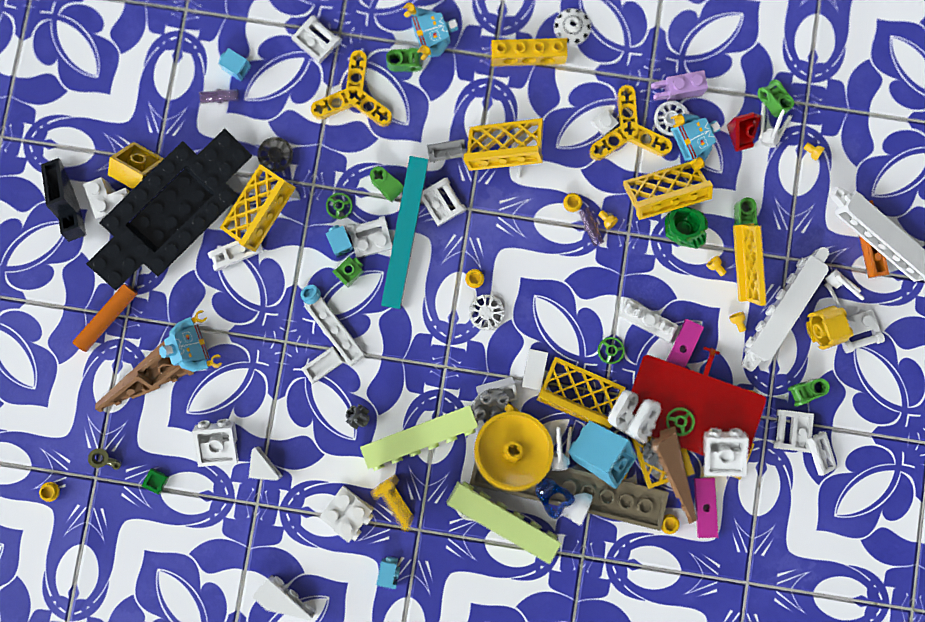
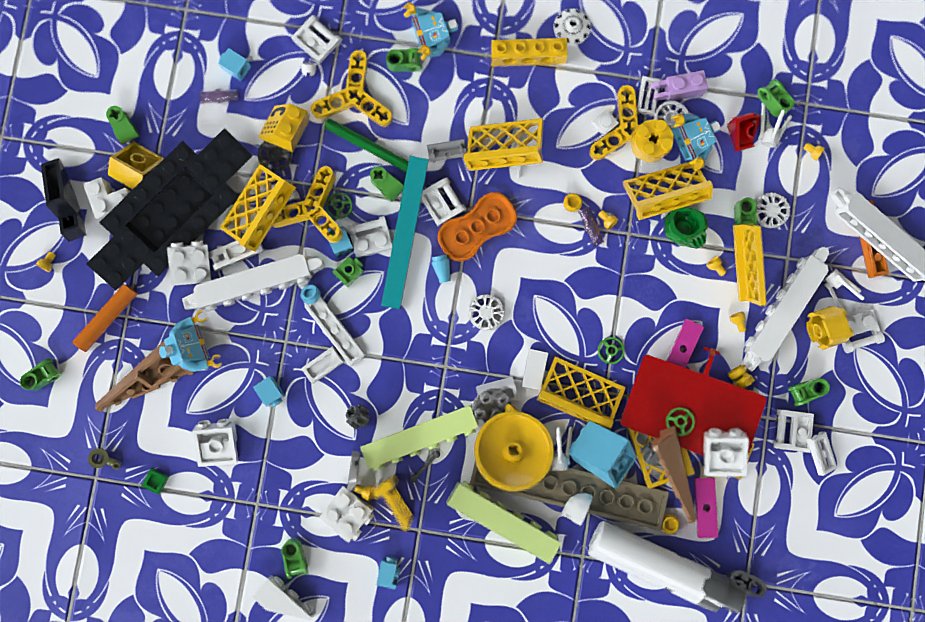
(43, 373): none -> bright green piece
(45, 263): none -> yellow piece
(49, 491): yellow plate -> none
(122, 127): none -> bright green piece
(189, 263): none -> white plate
(252, 282): none -> white hinge
(262, 467): white slope -> none
(269, 392): none -> medium azure brick
(285, 126): none -> yellow slope
(295, 562): none -> bright green piece
(308, 67): none -> white hinge
(313, 215): none -> yellow piece
(353, 470): none -> light grey tile
(366, 144): none -> green axle
(366, 492): none -> yellow piece
(436, 454): none -> dark grey hinge
(442, 267): none -> medium azure cone
(474, 278): yellow plate -> none
(489, 218): none -> orange plate
(546, 489): clear blue piece -> none
(634, 426): white piece -> none
(645, 111): none -> white tile
(648, 320): white plate -> none
(656, 131): none -> yellow brick
(673, 571): none -> white piece
(740, 376): none -> yellow wheel
(772, 210): none -> white wheel

